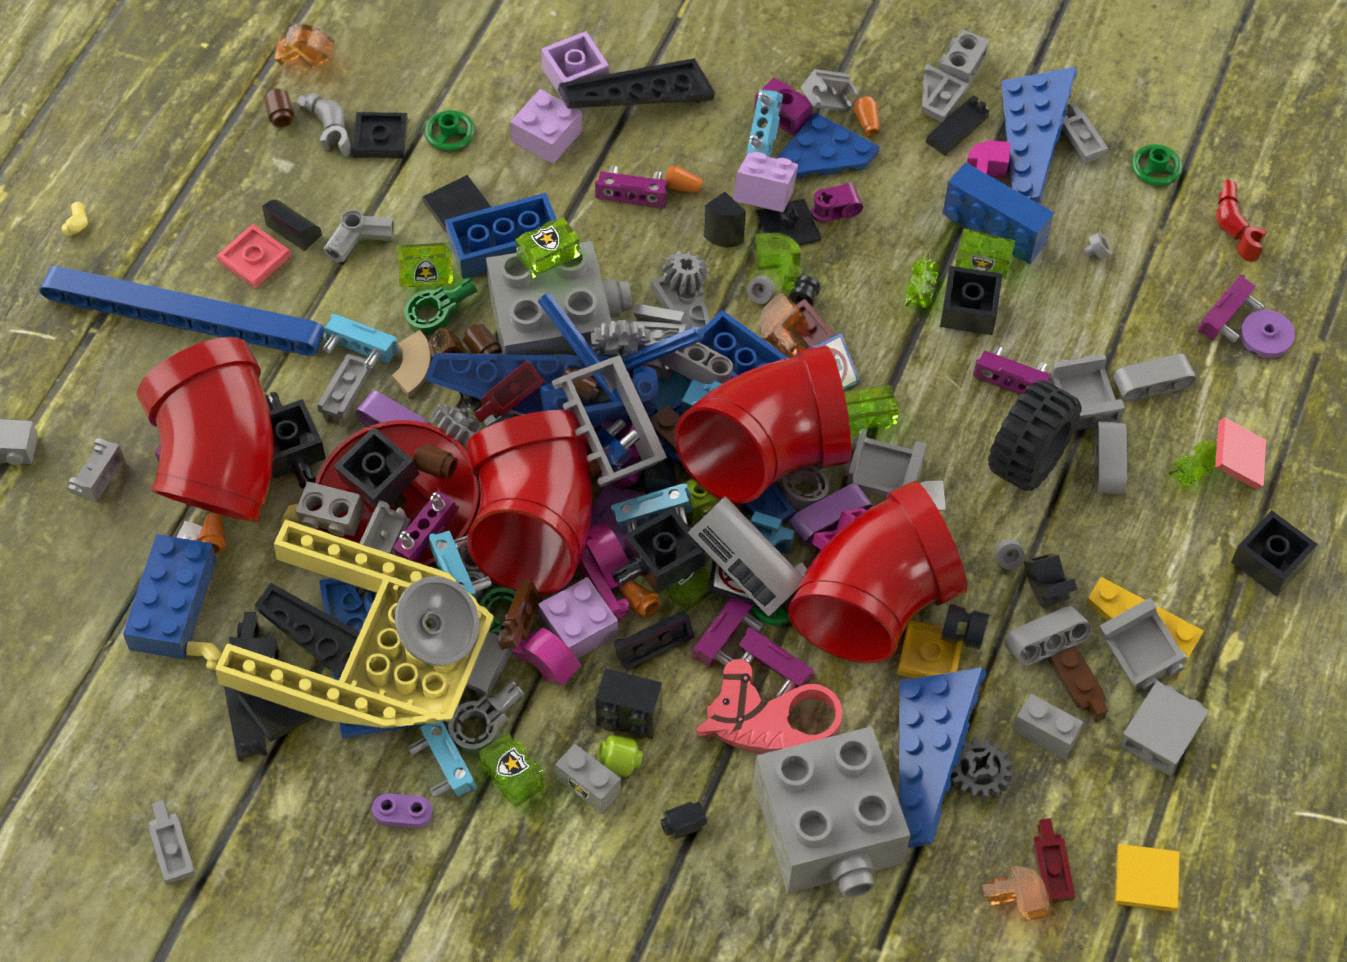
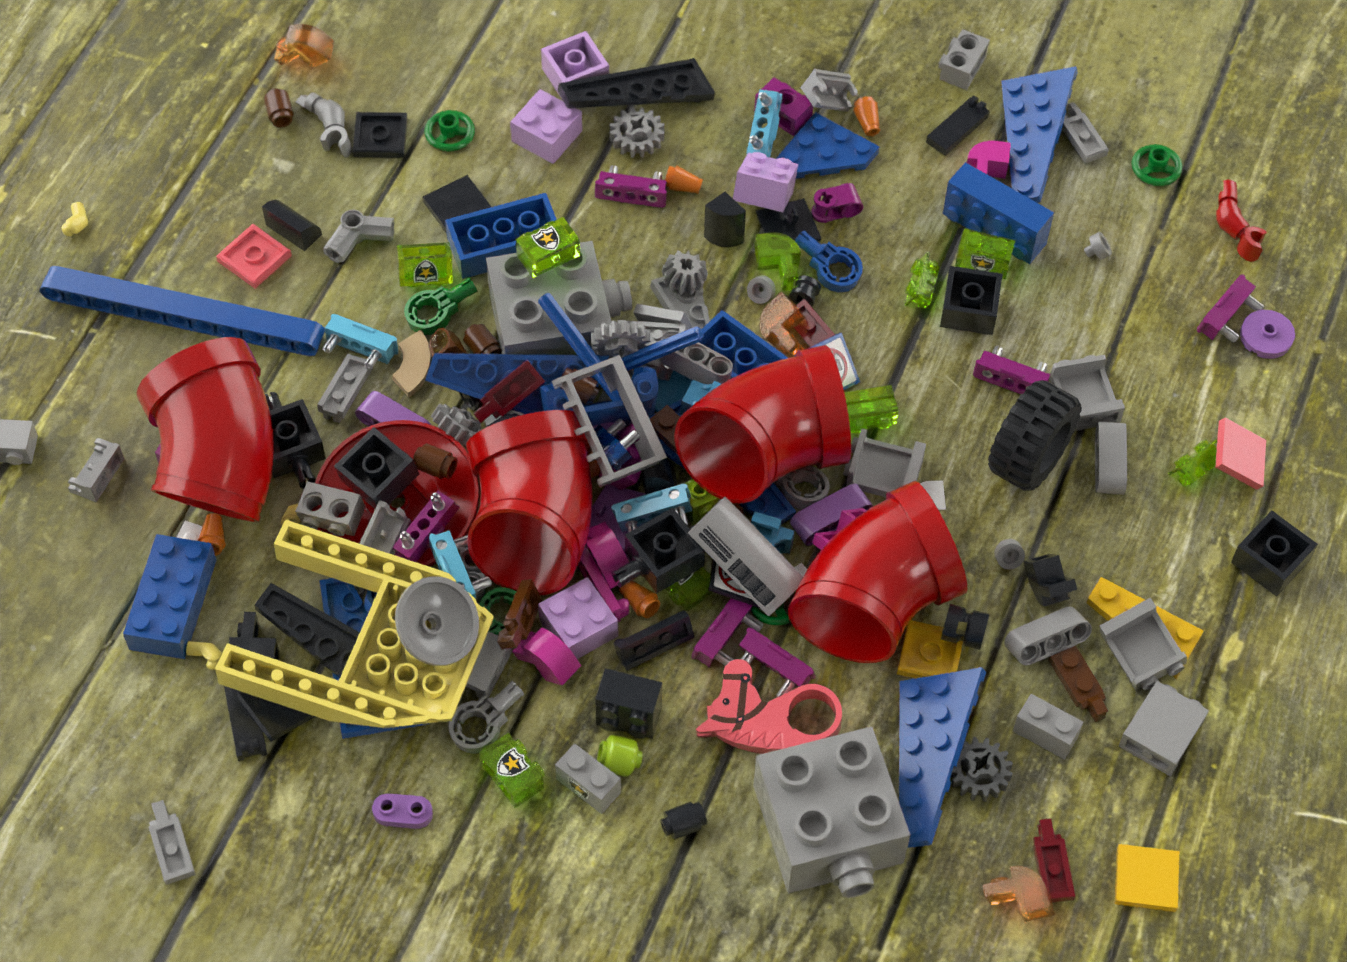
(448, 757): medium azure piece -> none
(637, 132): none -> light grey gear
(828, 254): none -> blue pin
(940, 93): light grey wing -> none
(1154, 377): light grey beam -> none

